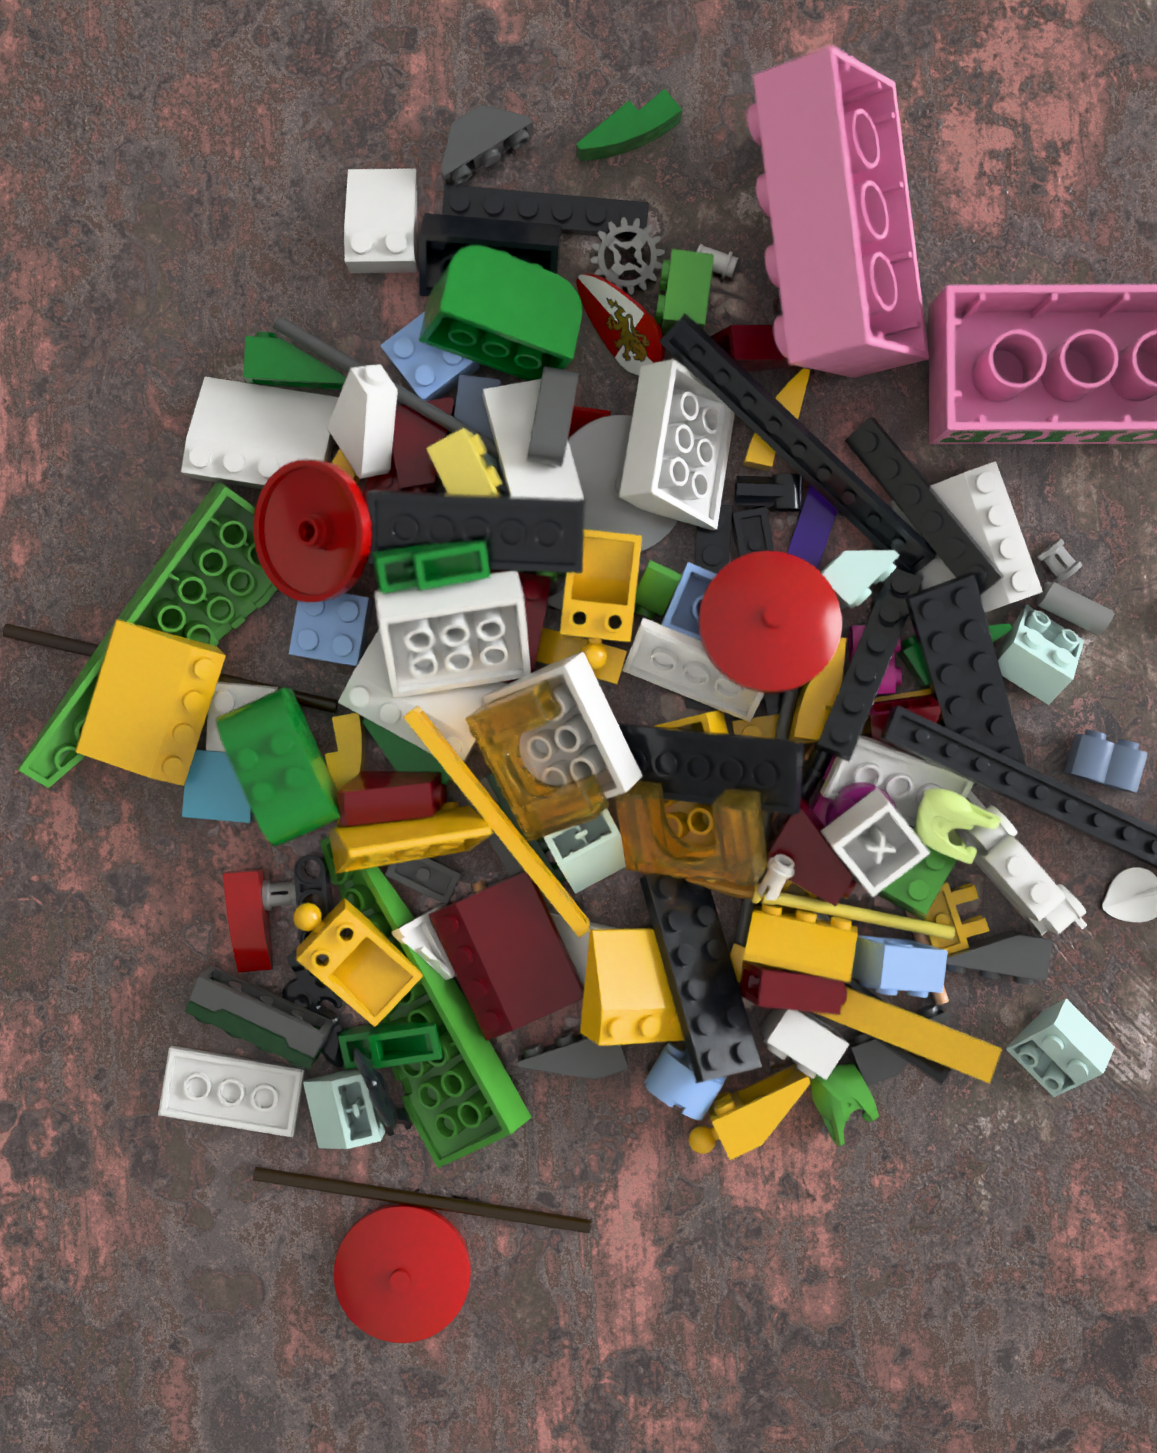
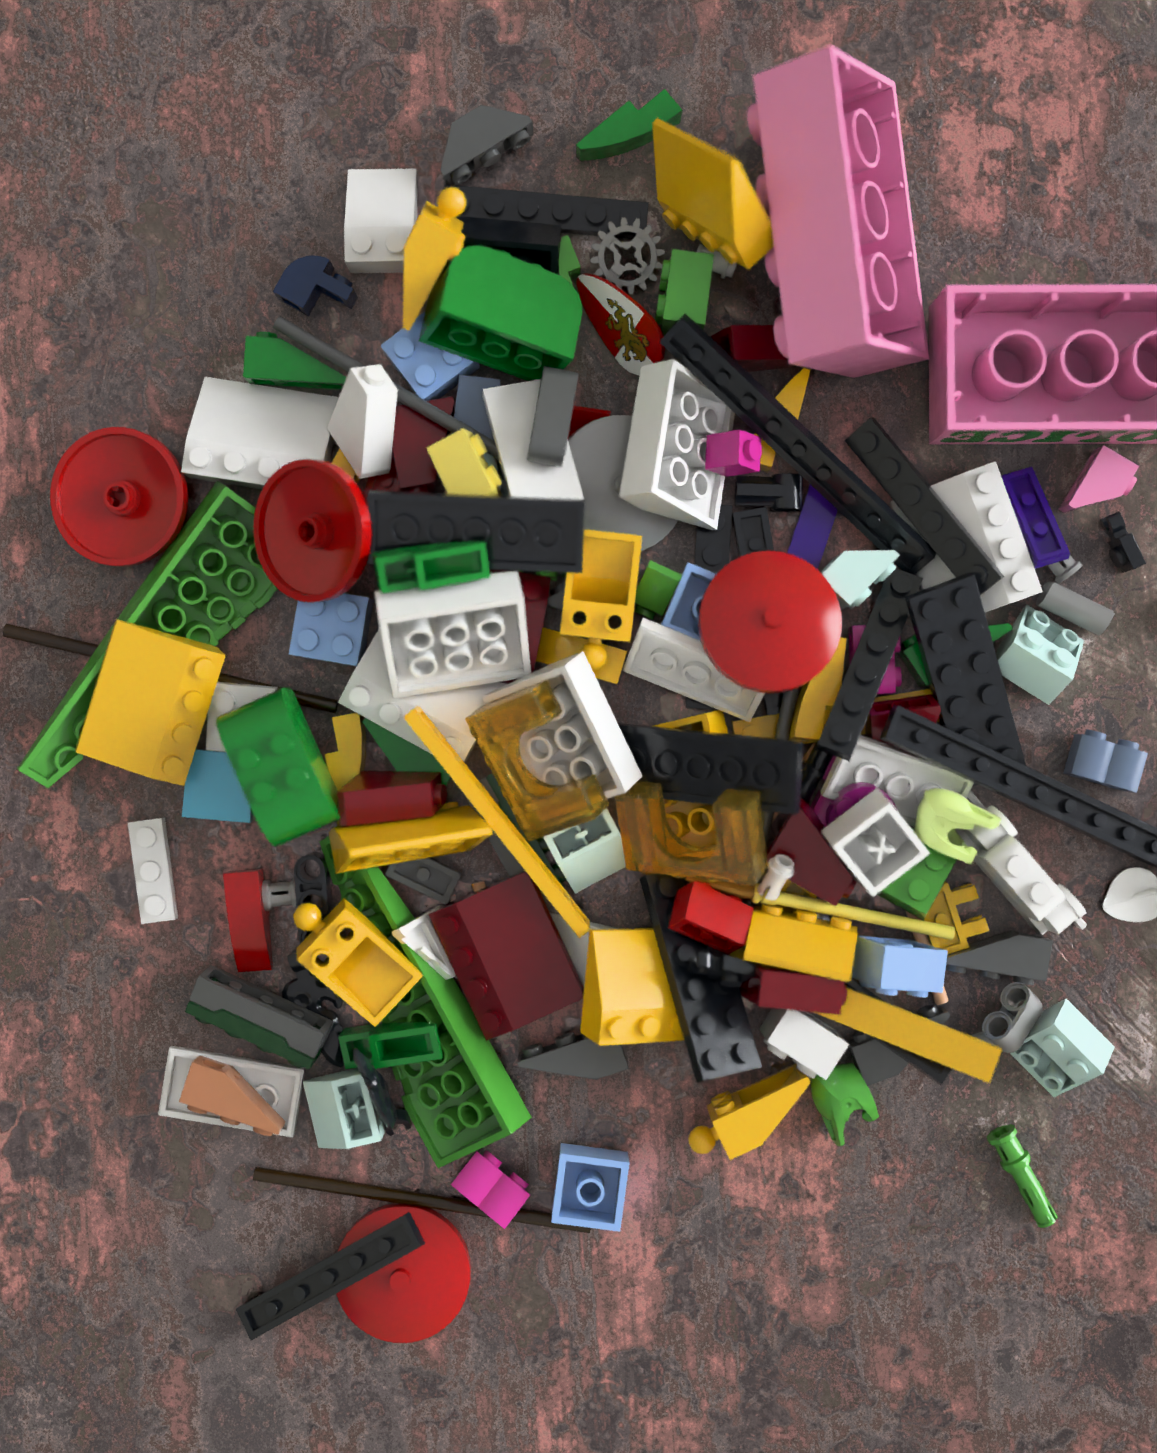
(118, 496): none -> red dish
(153, 870): none -> white plate
(224, 1092): none -> nougat slope
(307, 279): none -> dark blue brick
(330, 1276): none -> black plate
(428, 247): none -> yellow slope
(491, 1188): none -> dark pink brick
(568, 263): none -> bright green slope
(590, 1187): none -> light blue brick
(675, 1084): light blue brick -> none
(709, 197): none -> yellow slope
(711, 917): none -> red brick
(726, 969): none -> black plate
(733, 453): none -> dark pink brick
(1016, 1162): none -> bright green pin
(1017, 1019): none -> light grey beam
(1035, 518): none -> dark purple tile
(1101, 480): none -> bright pink slope
(1124, 549): none -> black plate

